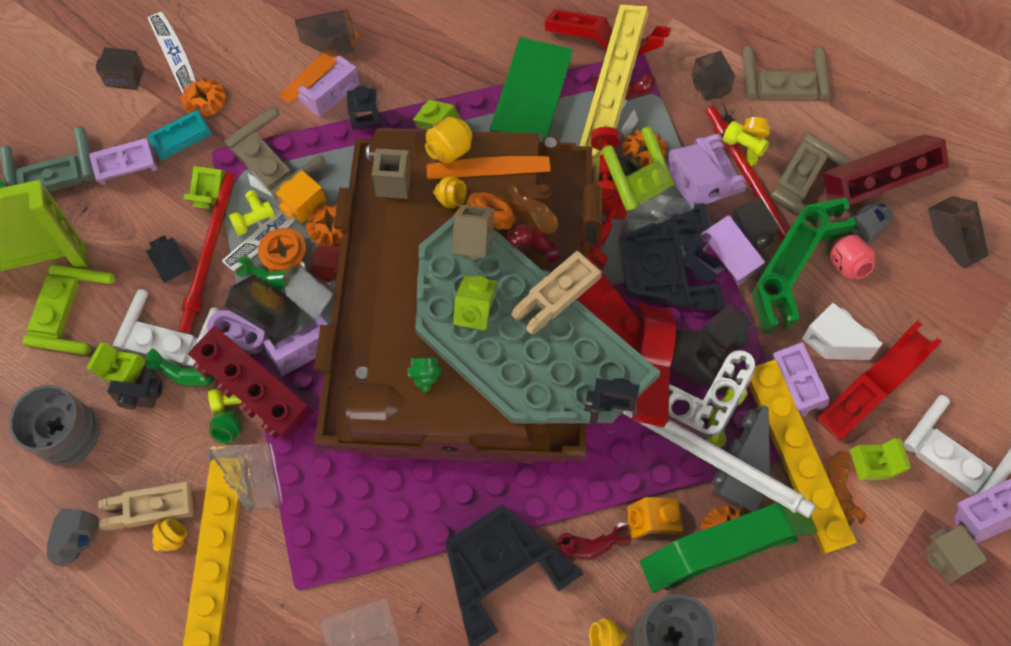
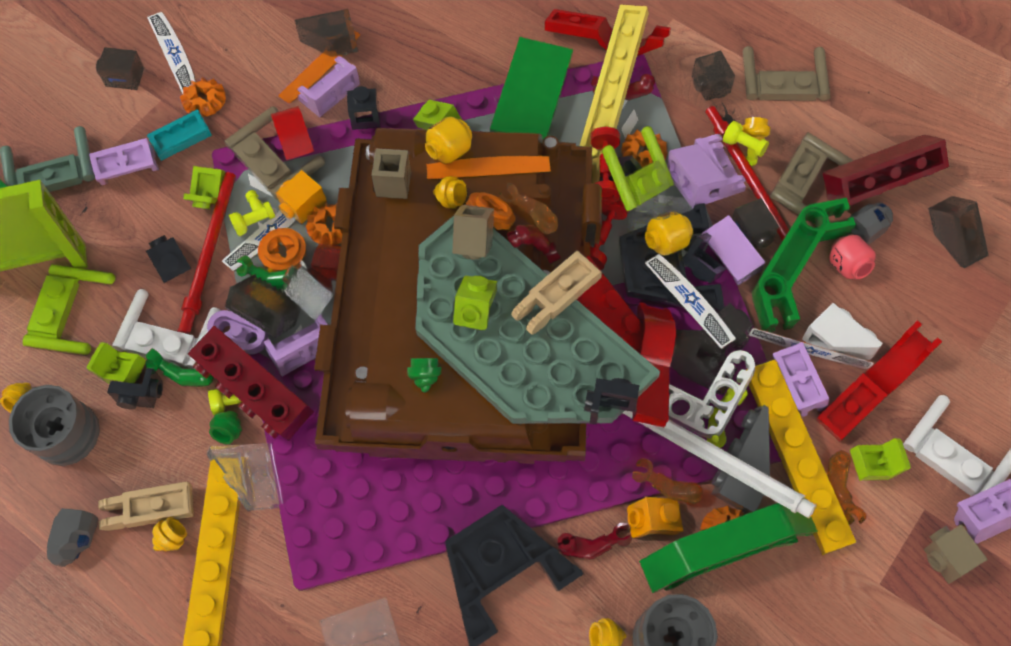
(12, 393): none -> yellow plate
(292, 132): none -> red brick
(668, 233): none -> yellow head
(675, 490): none -> clear orange arm
(691, 300): none -> white sticker
(811, 349): none -> white sticker

